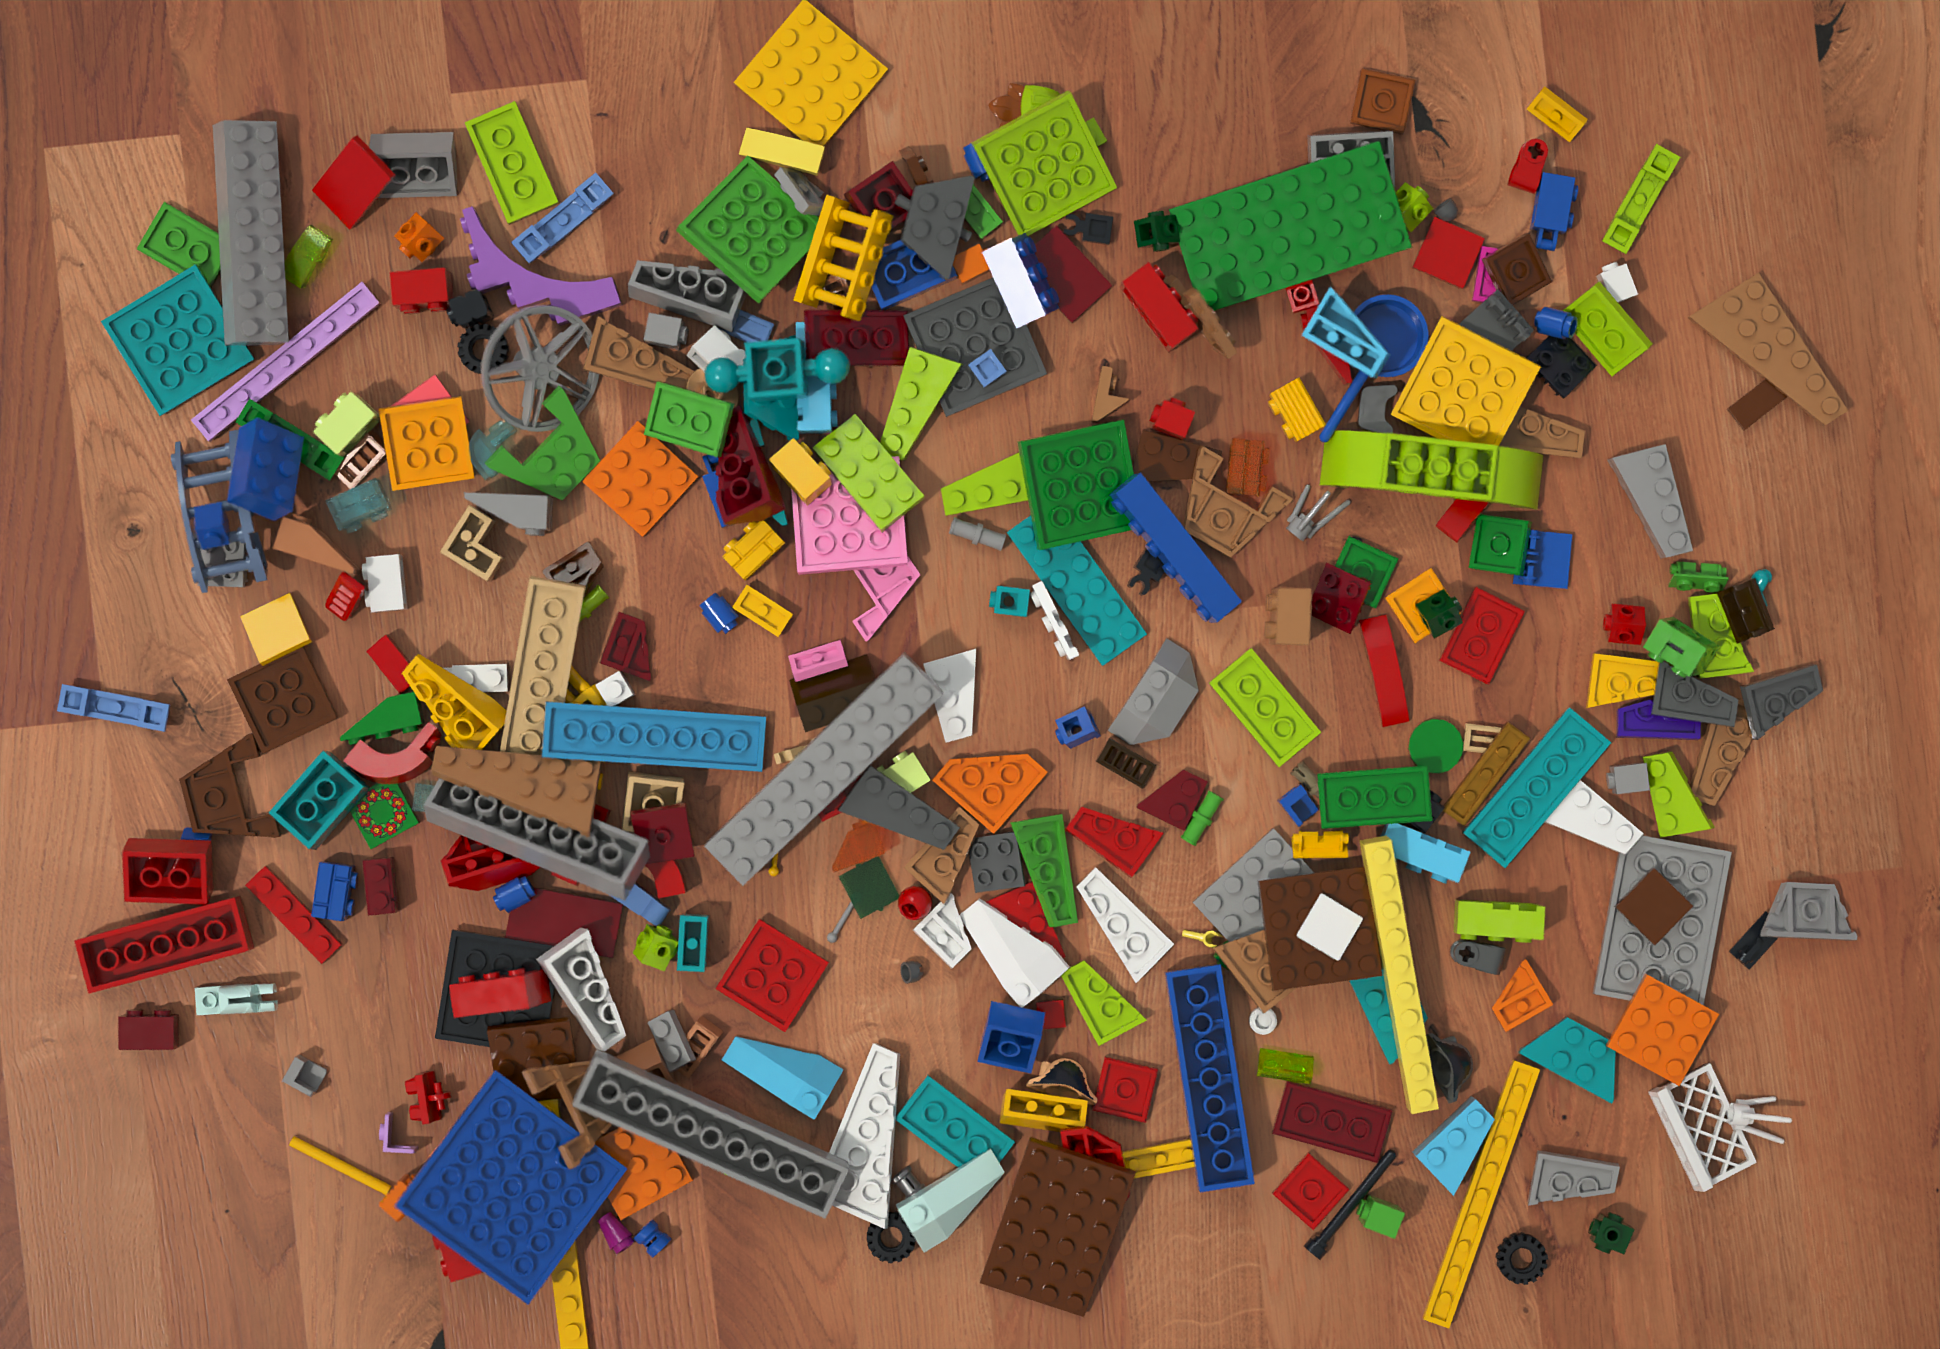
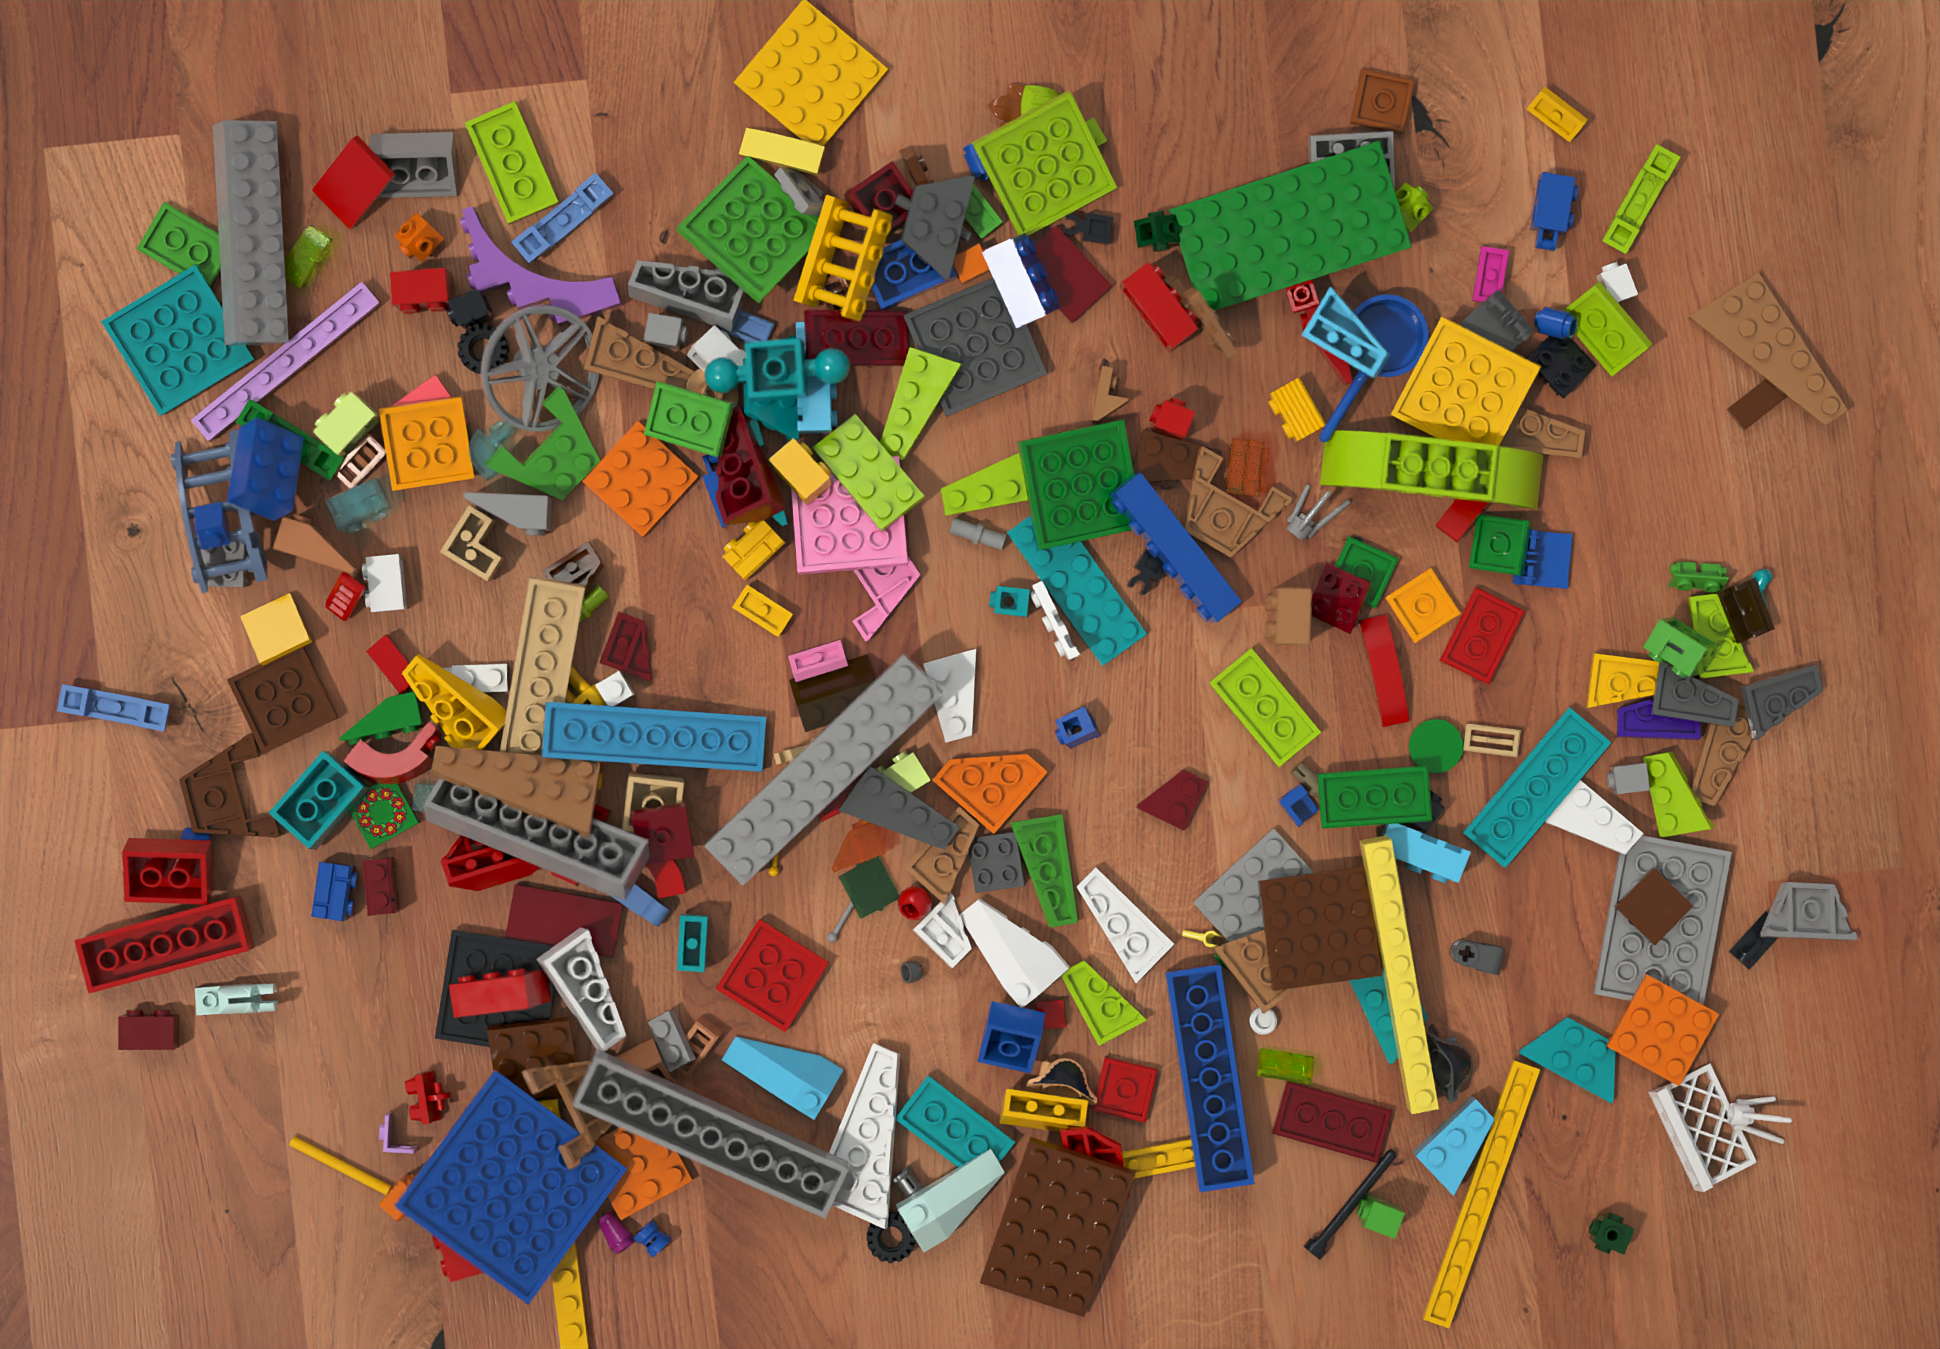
(293, 914): red plate -> none
(304, 1075): light grey panel -> none
(514, 894): blue brick -> none
(656, 946): lime brick -> none
(719, 613): blue brick -> none
(987, 368): medium blue plate -> none
(1025, 911): red wing -> none
(1107, 749): dark brown slope -> none
(1113, 839): red wing -> none
(1158, 697): light grey wedge -> none
(1202, 818): bright green pin -> none
(1310, 845): yellow hinge -> none
(1310, 1191): red tile -> none
(1329, 927): white sticker -> none
(1372, 408): flat silver piece -> none
(1440, 613): dark green brick -> none
(1446, 210): dark grey hinge -> none
(1448, 252): red tile -> none
(1485, 773): pearl gold tile -> none
(1499, 920): lime wedge -> none
(1517, 269): reddish brown tile -> none
(1521, 998): orange wing -> none
(1527, 170): red piece -> none
(1537, 1264): black tyre -> none
(1569, 1176): light grey wing -> none
(1625, 624): red brick -> none
(1655, 498): light grey wedge -> none

